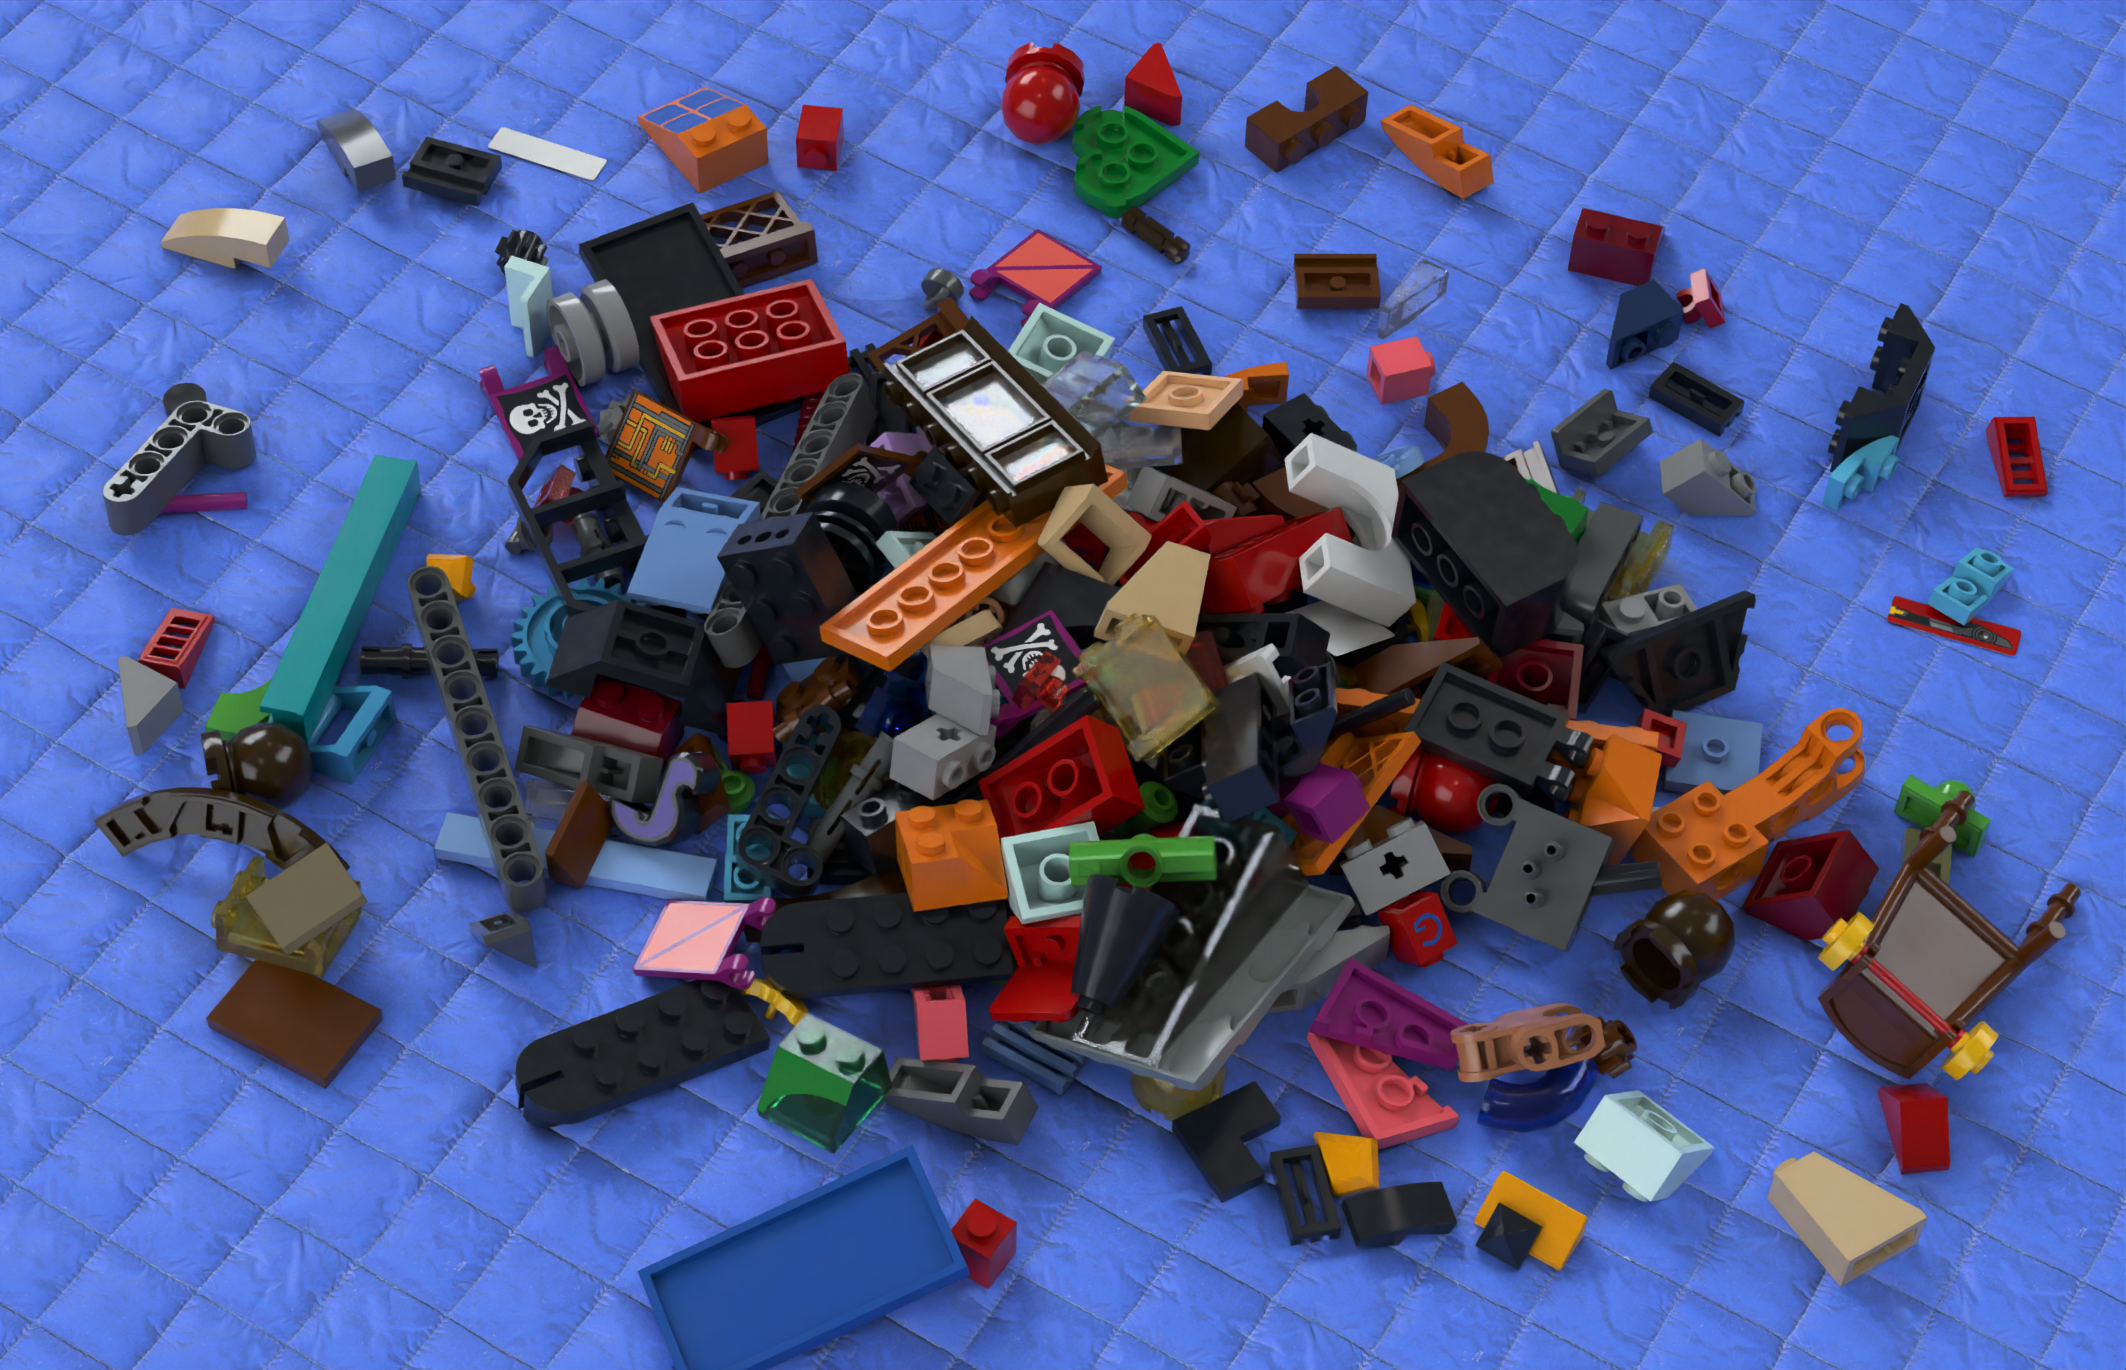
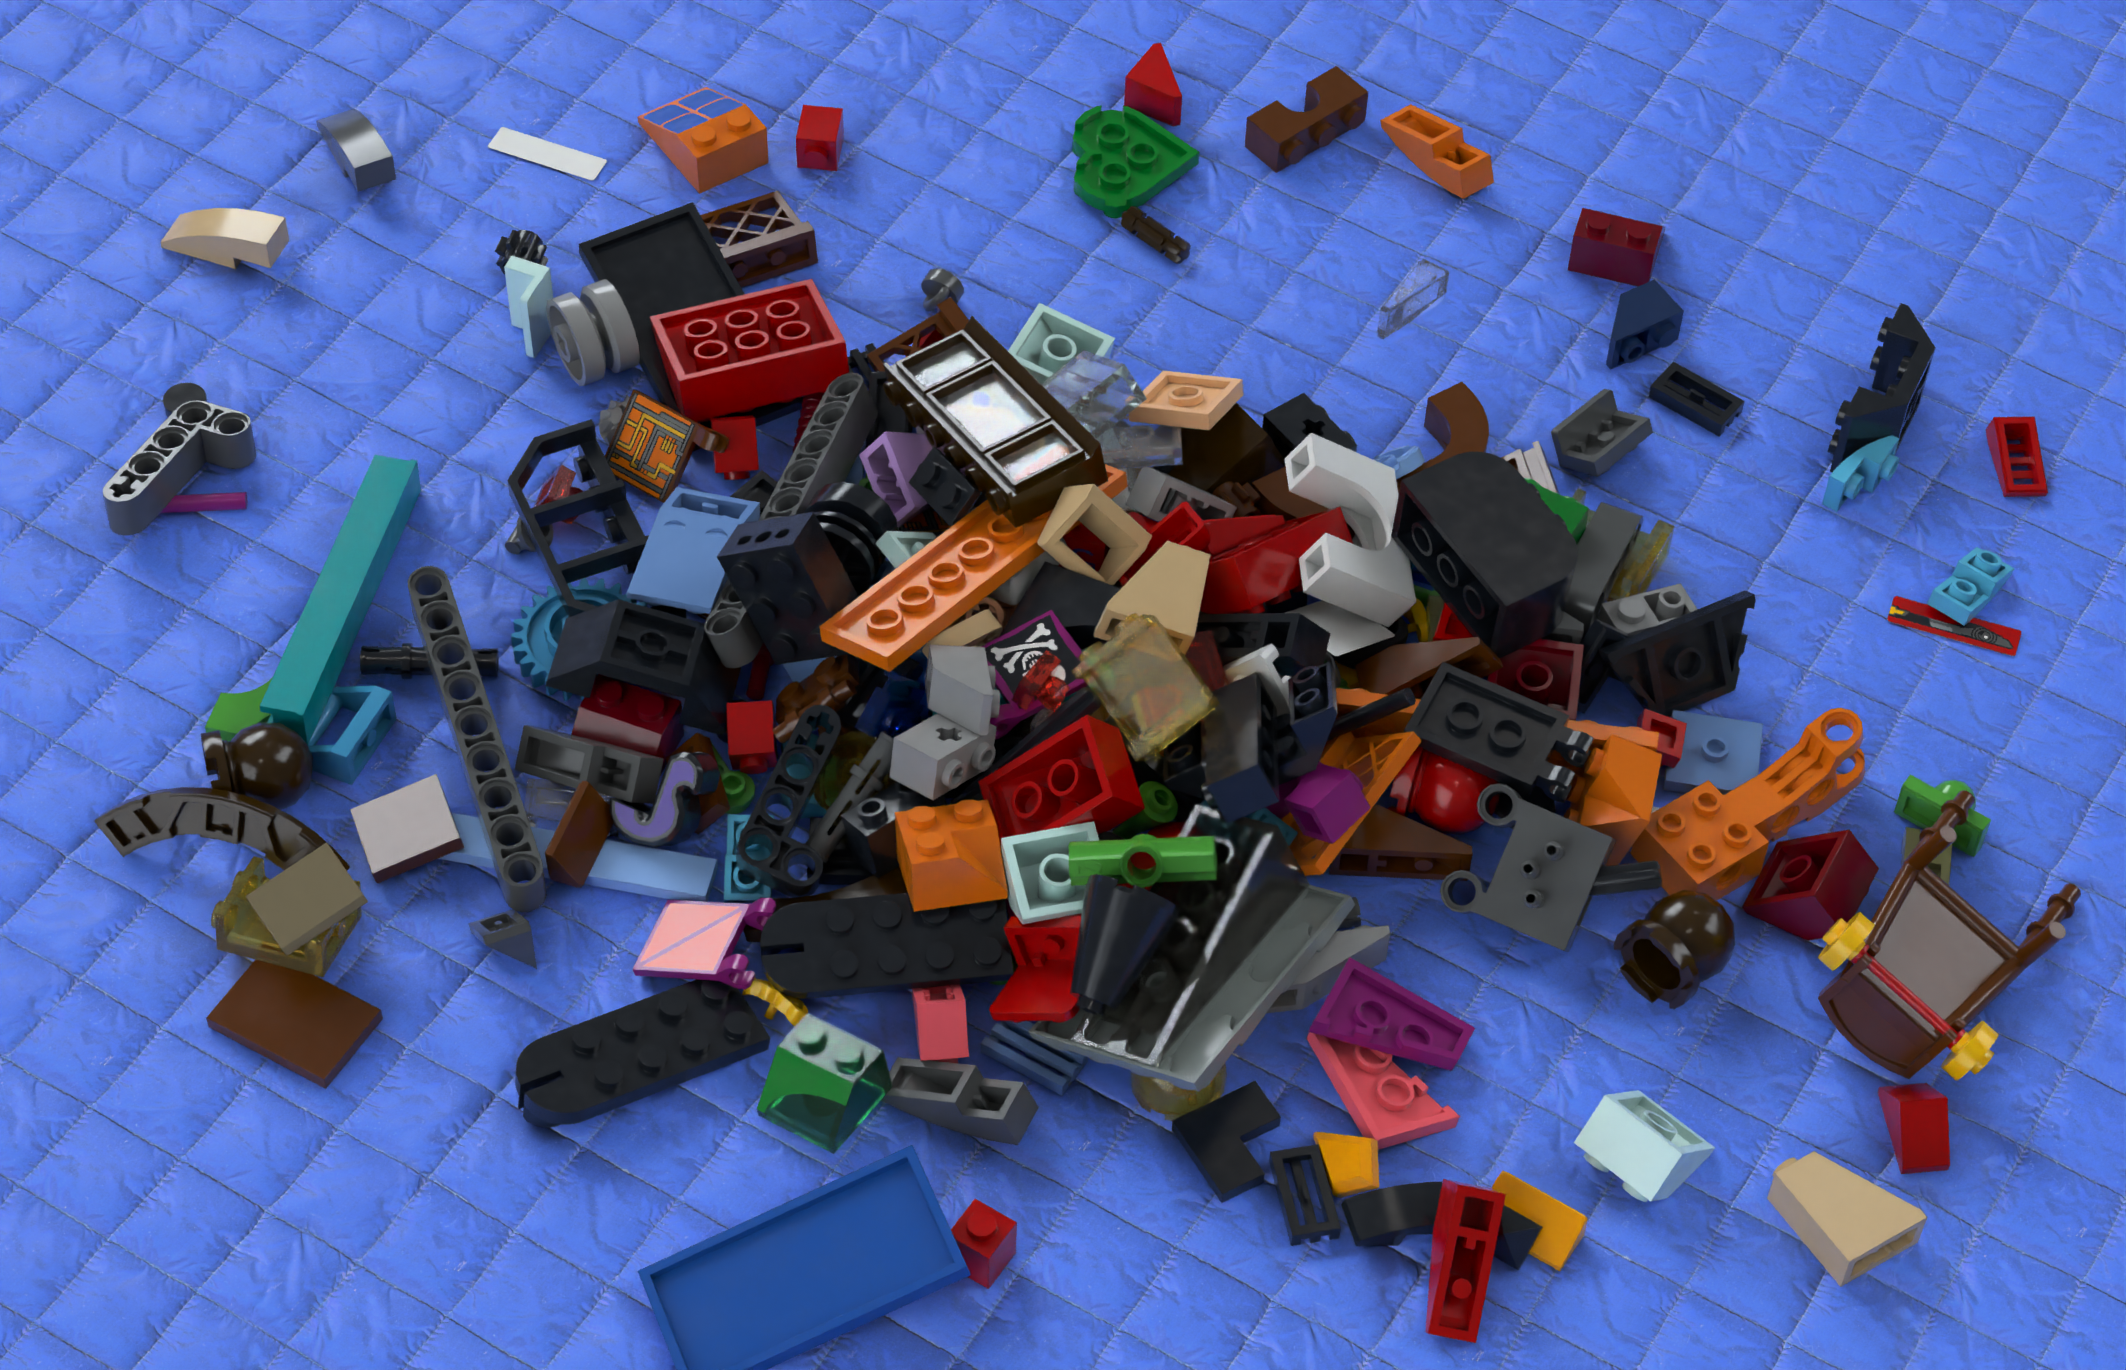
(149, 703): light grey slope -> none
(187, 657): slope -> none
(406, 828): none -> tile
(452, 171): black plate -> none
(459, 573): light orange piece -> none
(536, 405): flag -> none
(591, 539): dark grey pin -> none
(864, 466): flag -> none
(1038, 271): flag -> none
(1042, 93): red tile -> none
(1202, 361): black tile -> none
(1263, 384): orange slope -> none
(1336, 281): reddish brown plate -> none
(1400, 370): coral brick -> none
(1418, 928): red brick -> none
(1420, 868): light grey brick -> none
(1462, 1258): none -> red slope
(1525, 1041): nougat piece -> none
(1538, 1103): clear blue cylinder -> none
(1618, 1047): reddish brown gear -> none
(1702, 300): tile -> none
(1707, 482): light grey slope -> none

